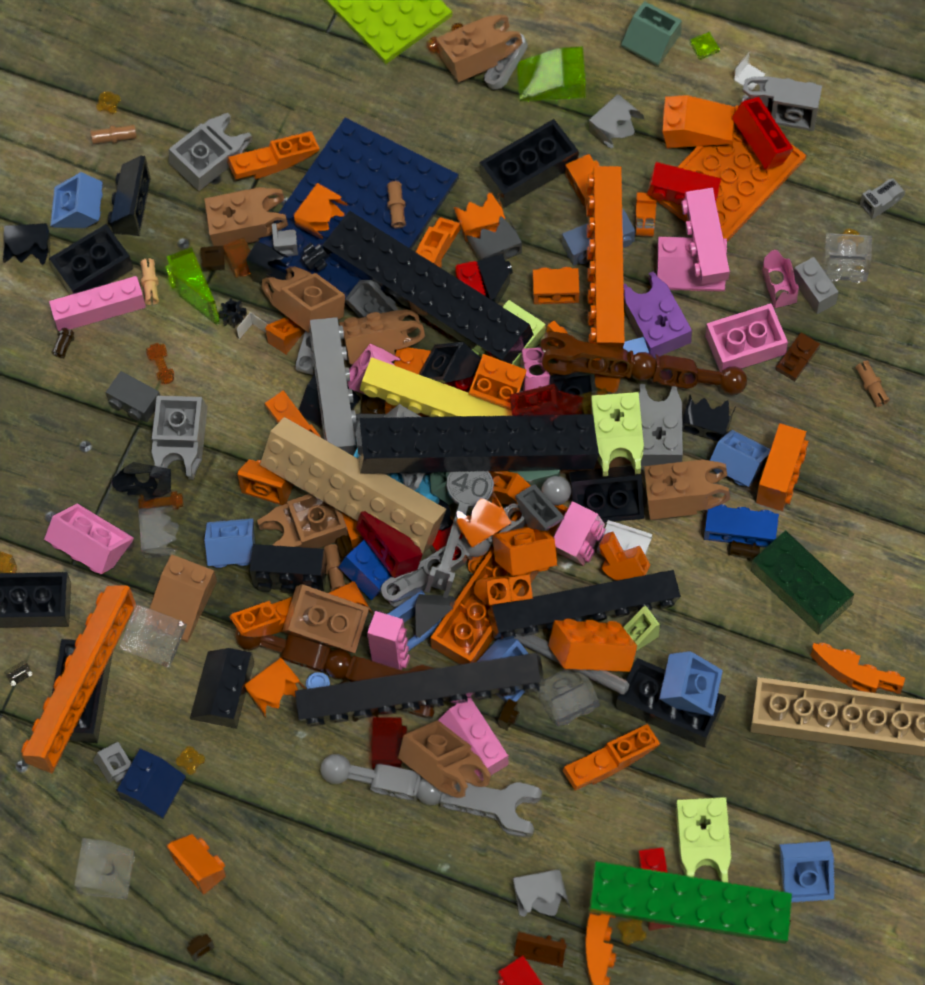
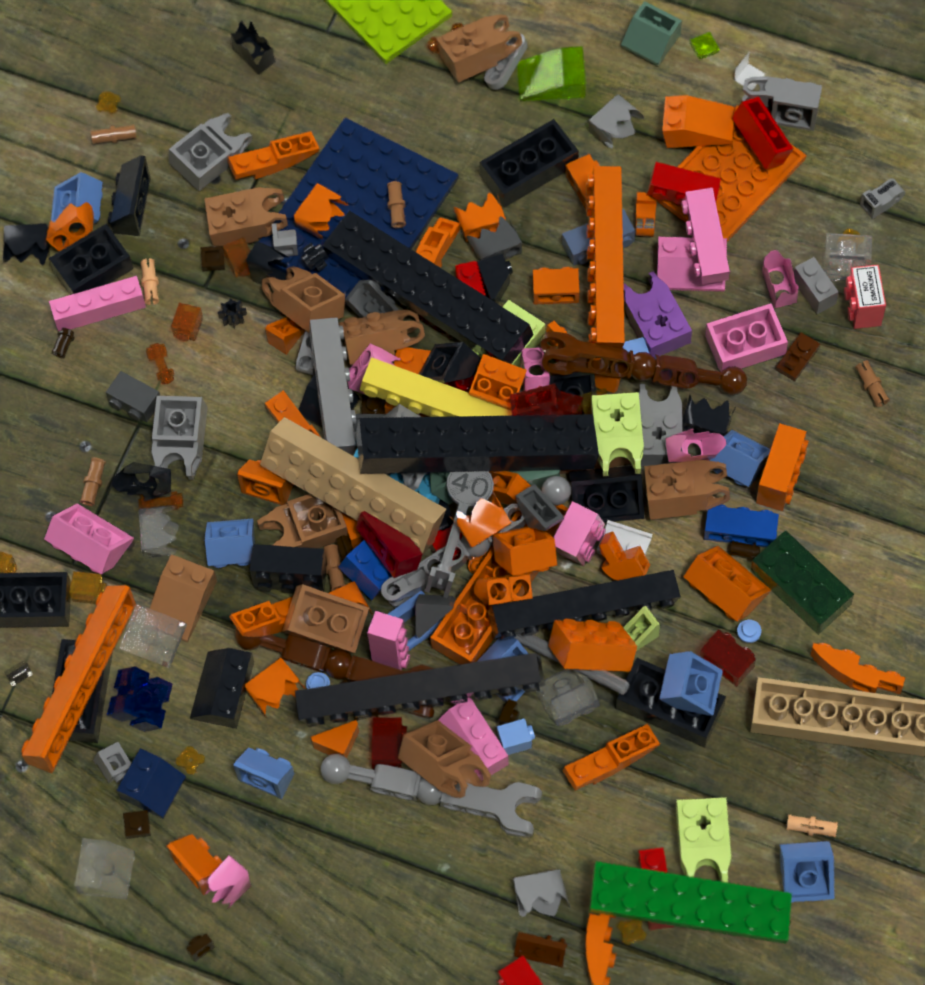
(70, 215): none -> orange piece
(86, 587): none -> clear yellow brick
(92, 481): none -> medium nougat pin
(137, 824): none -> dark brown plate
(139, 699): none -> clear blue brick
(187, 277): clear neon green slope -> none
(187, 322): none -> clear orange brick
(229, 881): none -> bright pink piece
(242, 36): none -> black piece
(247, 322): white sticker -> none
(264, 772): none -> medium blue slope
(337, 740): none -> orange slope
(515, 736): none -> light blue brick
(710, 445): none -> bright pink piece
(726, 583): none -> orange slope
(728, 656): none -> clear red brick
(749, 631): none -> light blue plate
(829, 828): none -> light nougat pin
(865, 296): none -> brick

